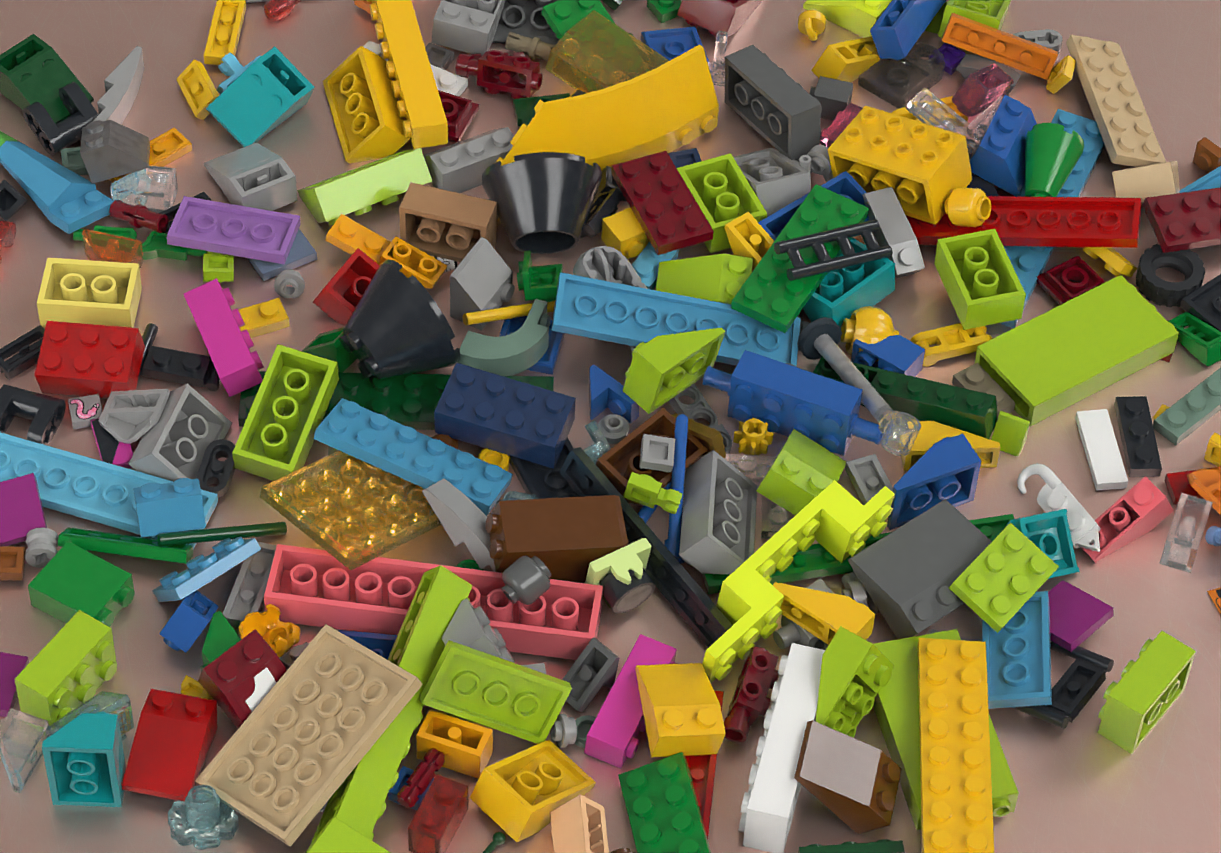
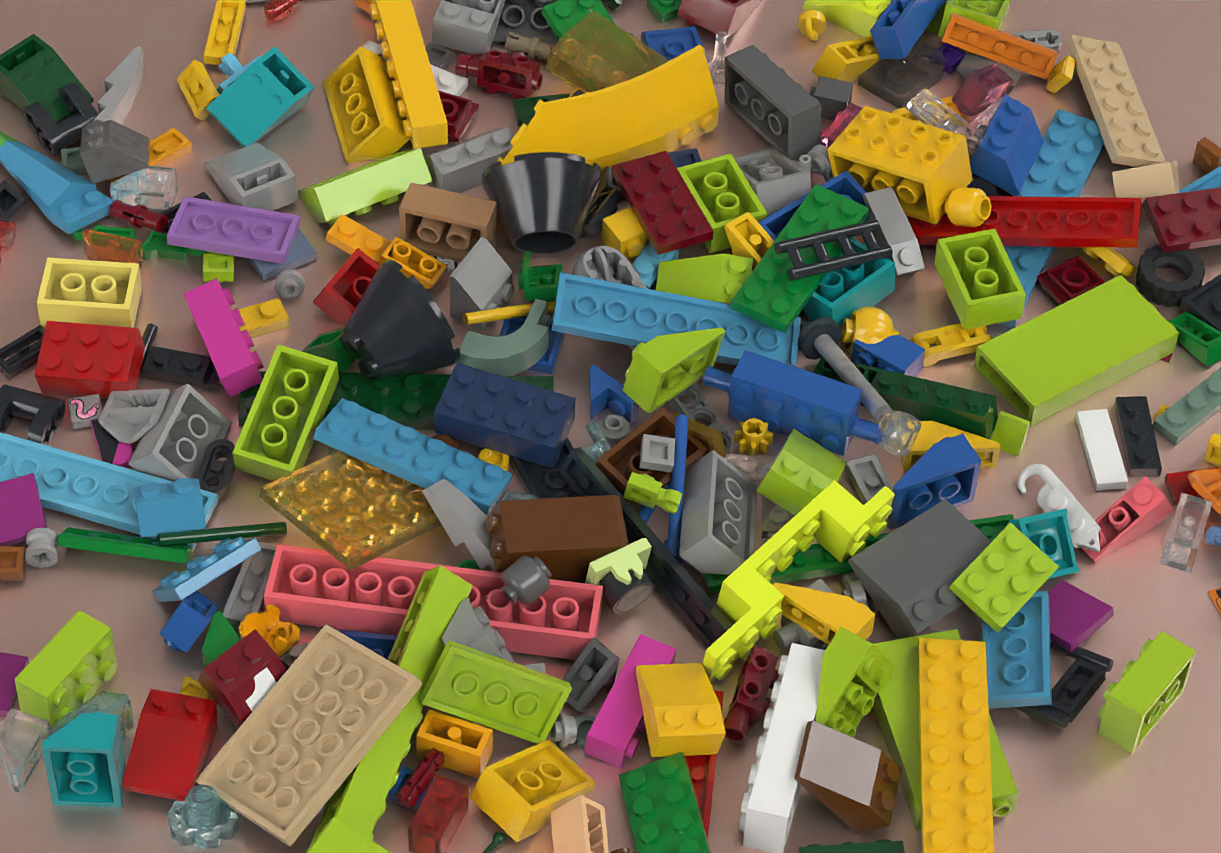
(81, 582): green brick -> none
(979, 380): dark tan plate -> none
(1050, 158): green cone -> none

